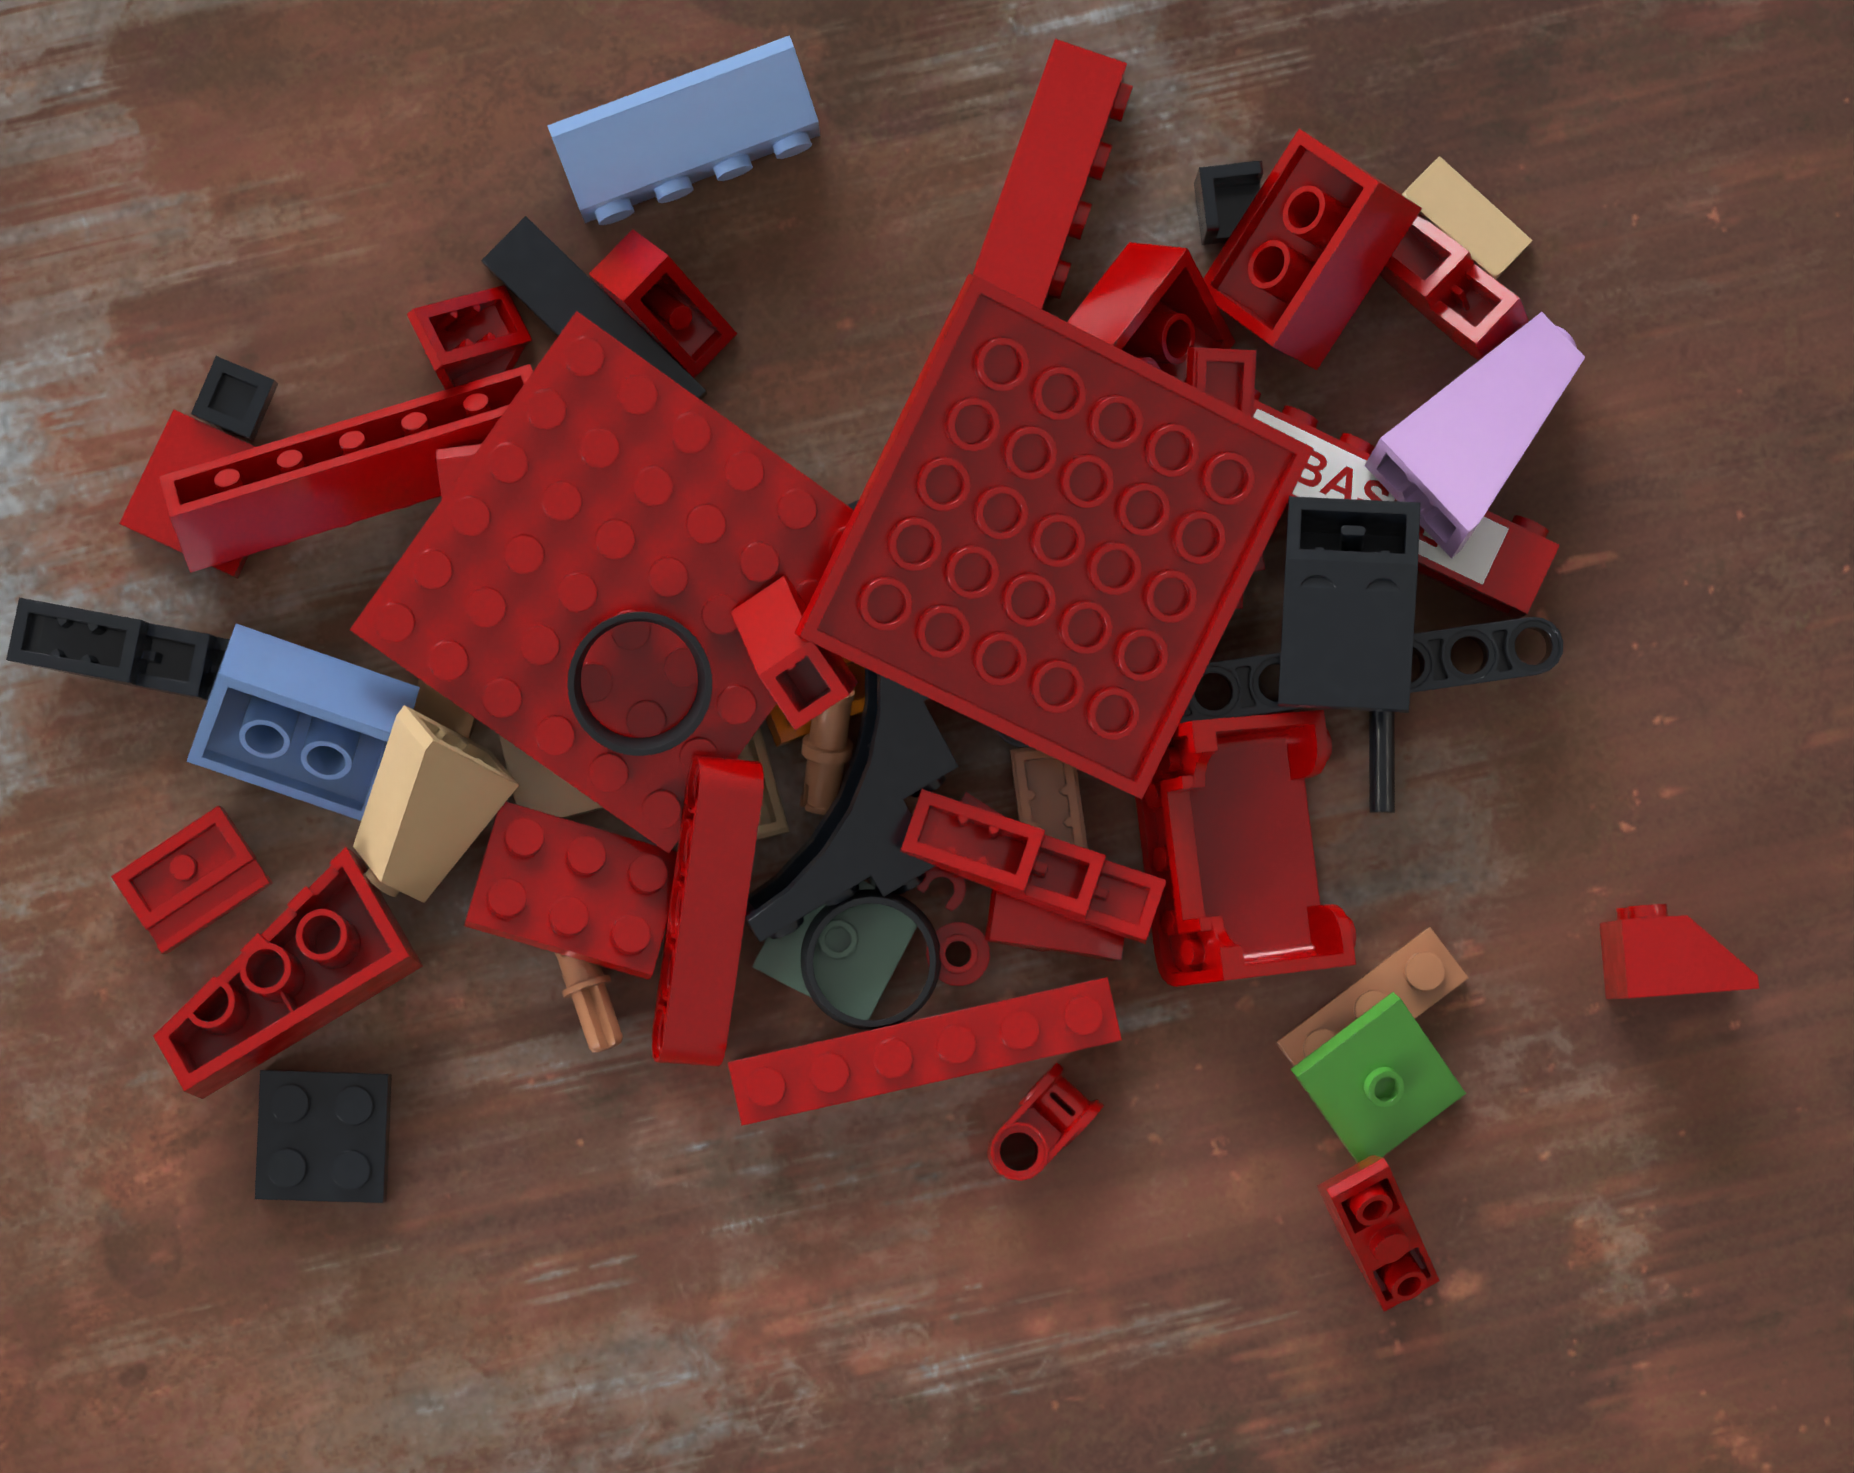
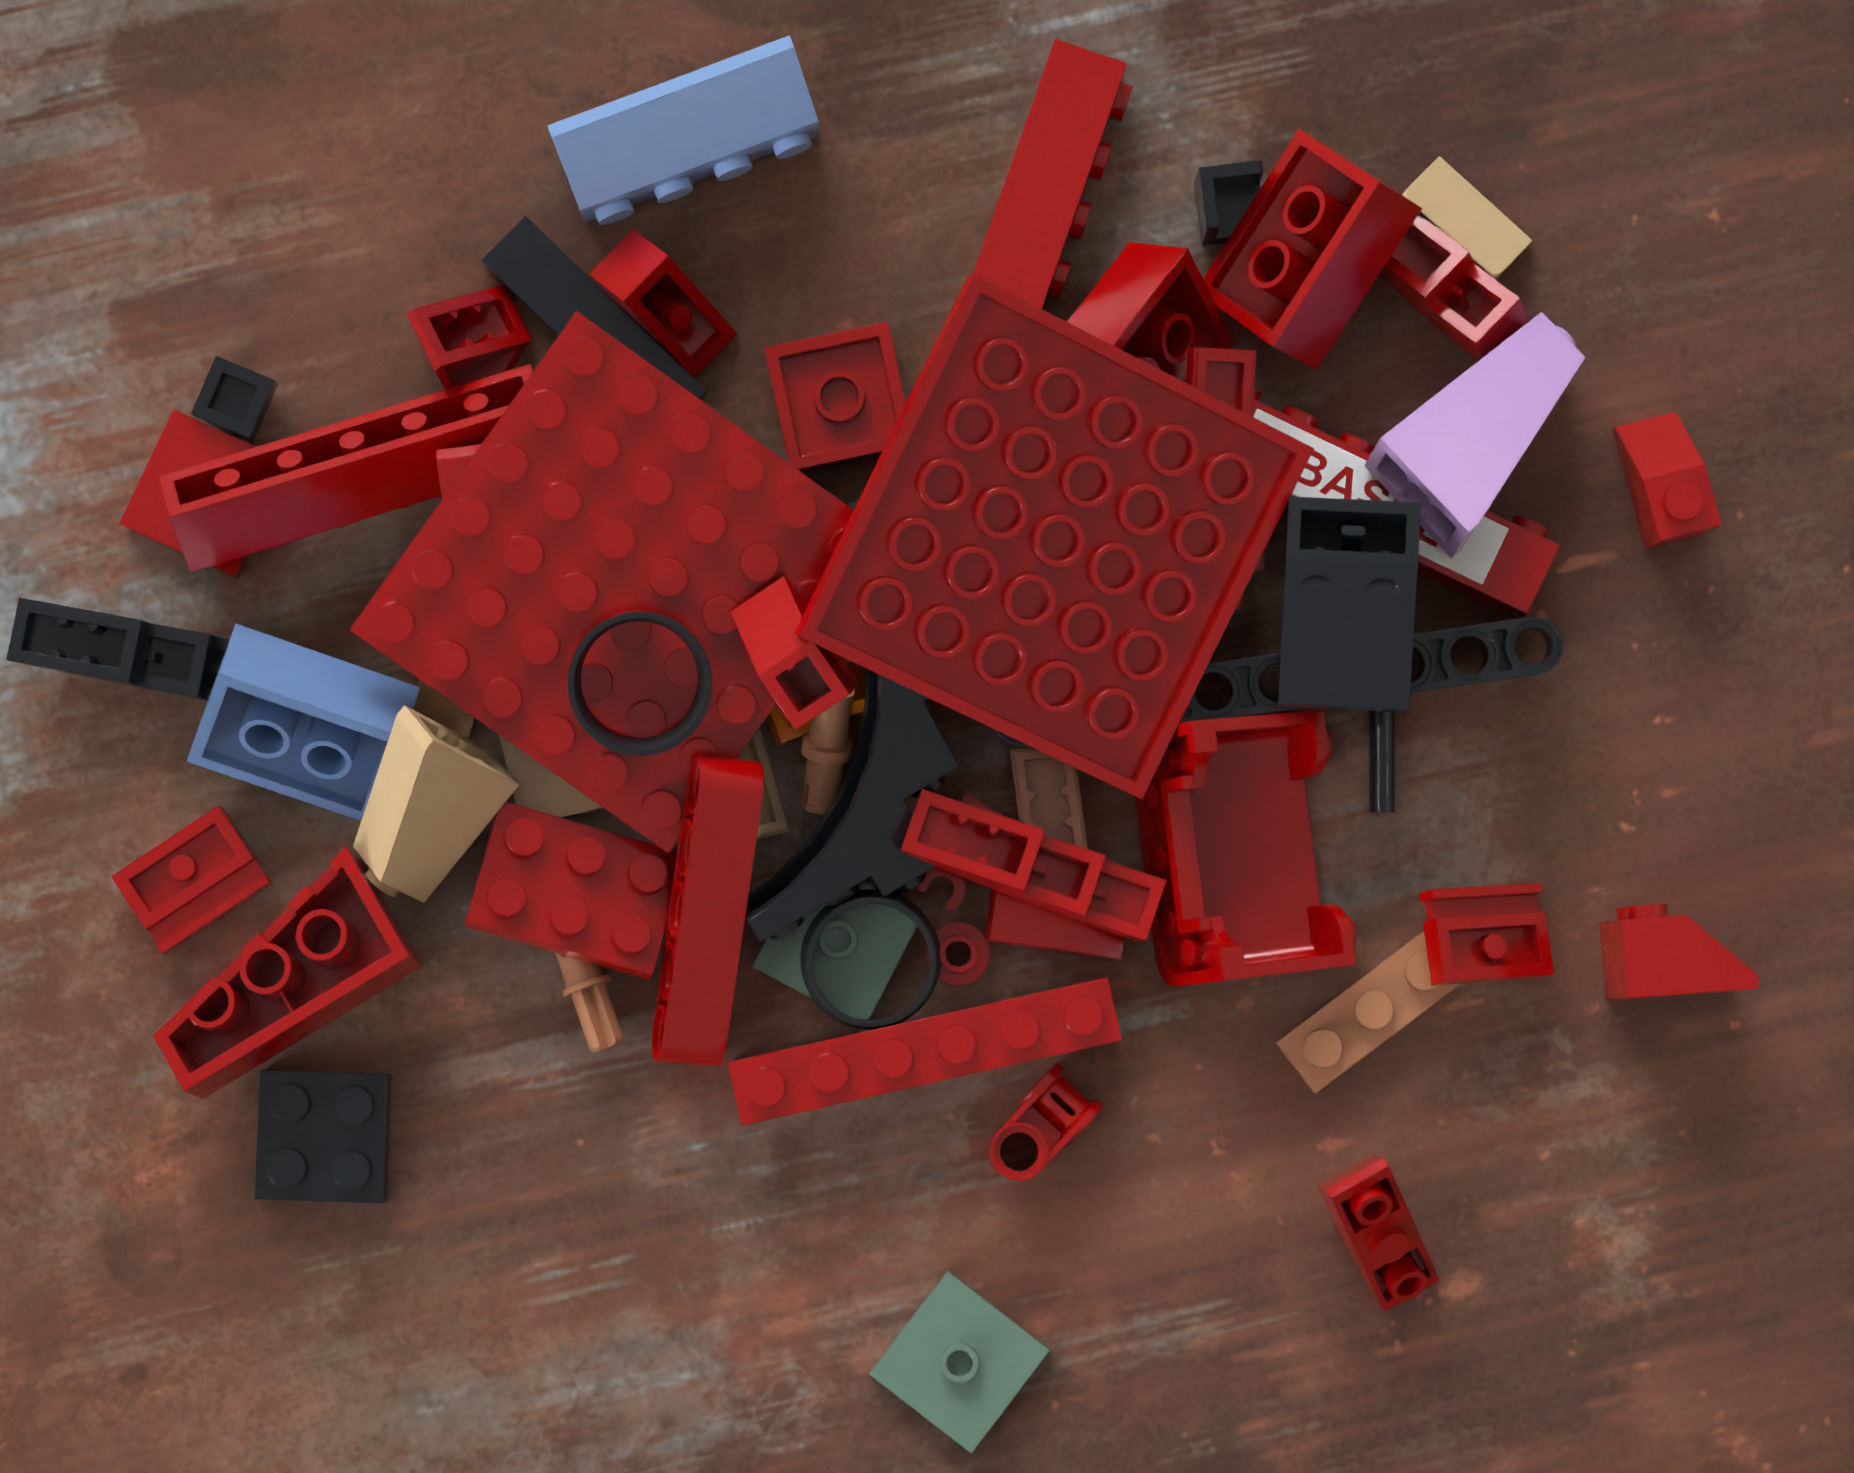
(836, 395): none -> red plate
(959, 1361): none -> sand green plate
(1378, 1080): bright green plate -> none
(1486, 934): none -> red plate
(1666, 481): none -> red slope

